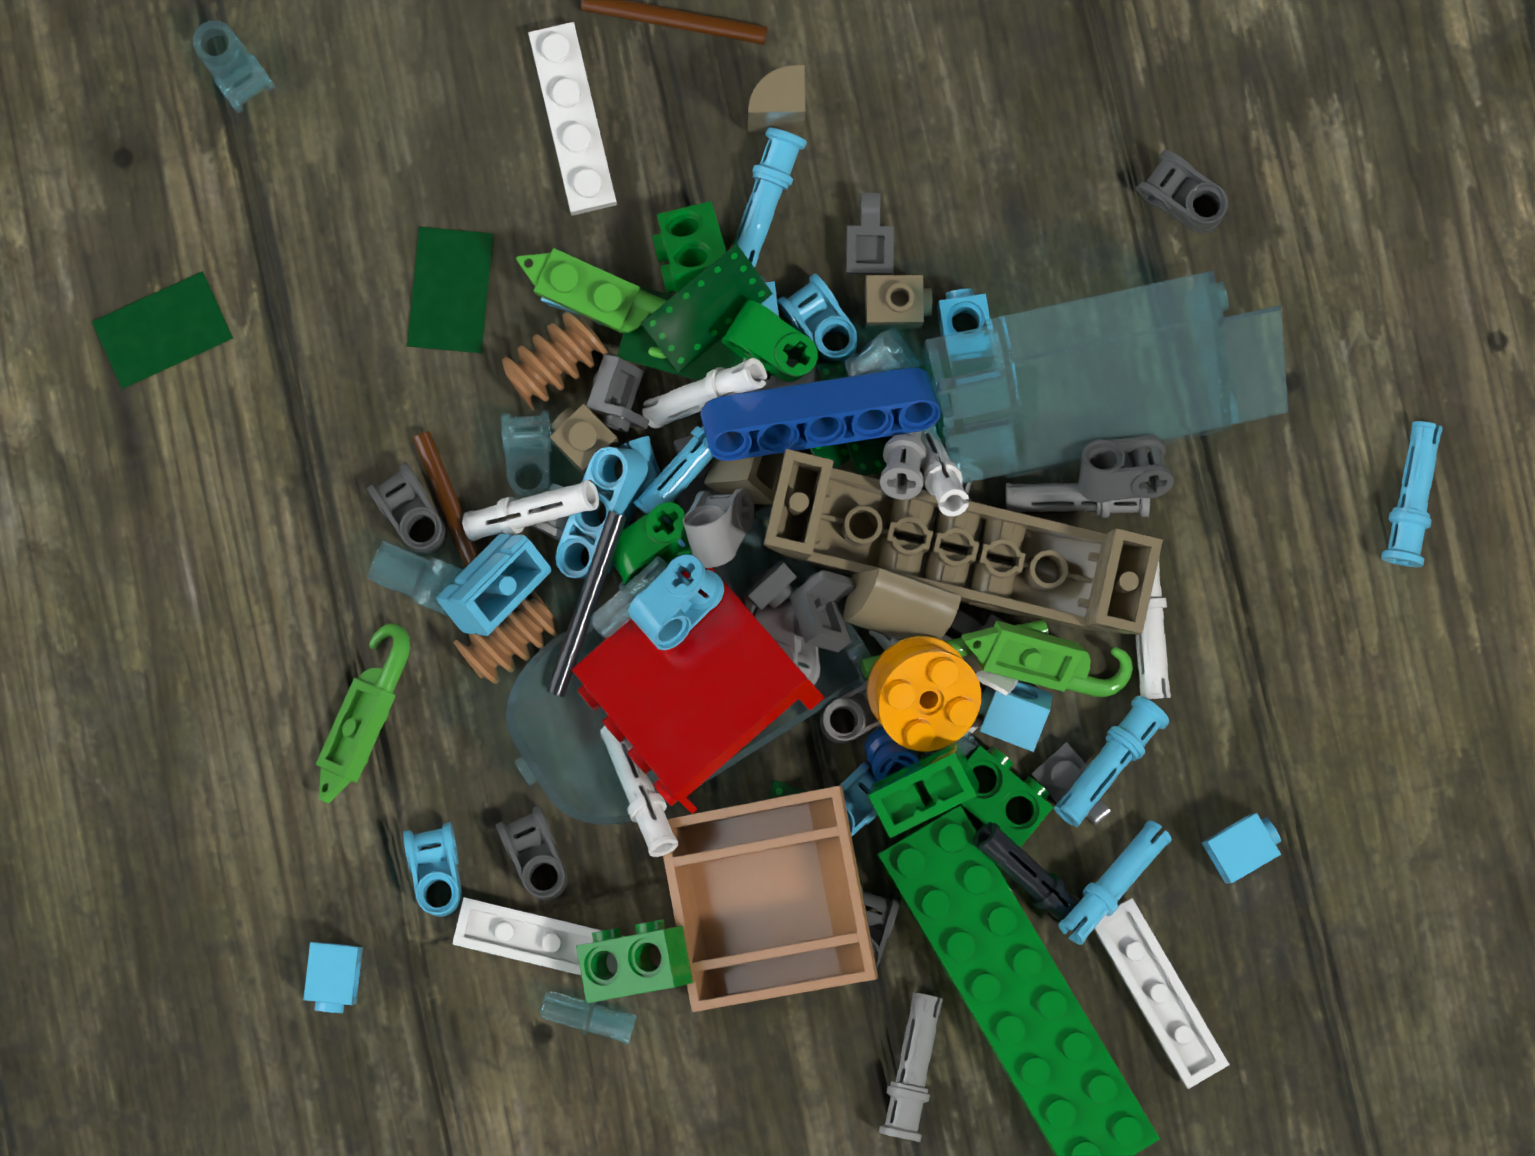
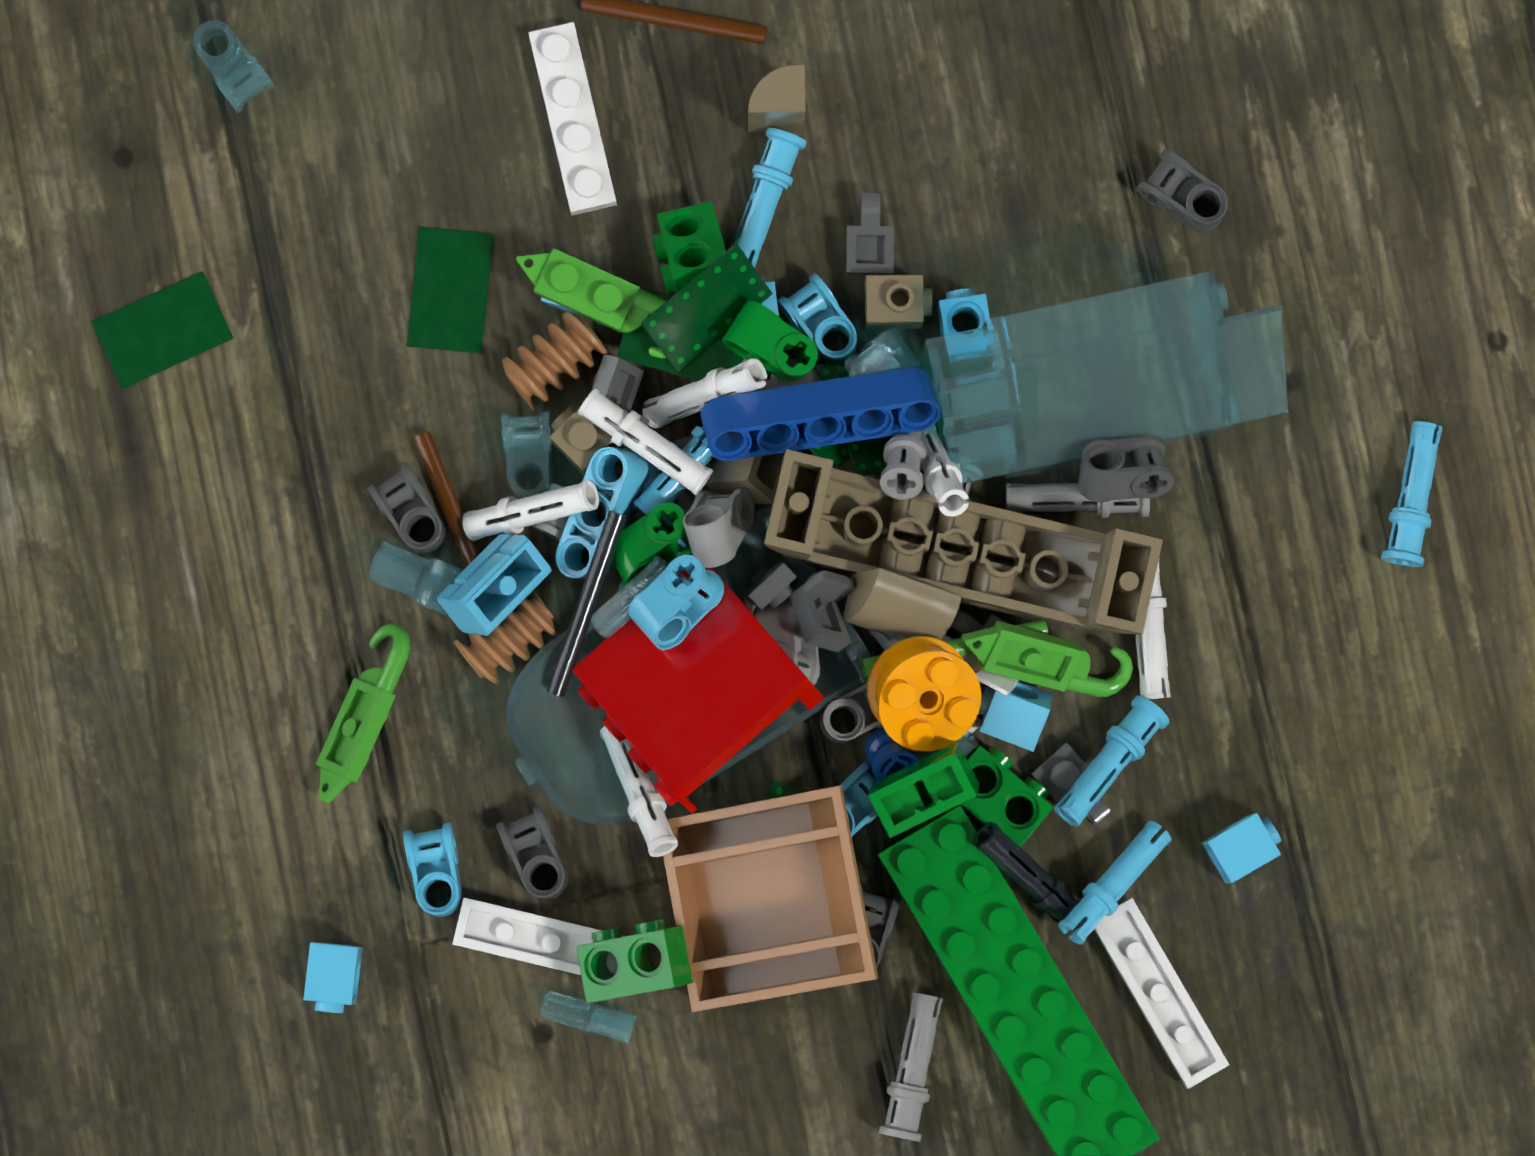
(643, 440): none -> white pin

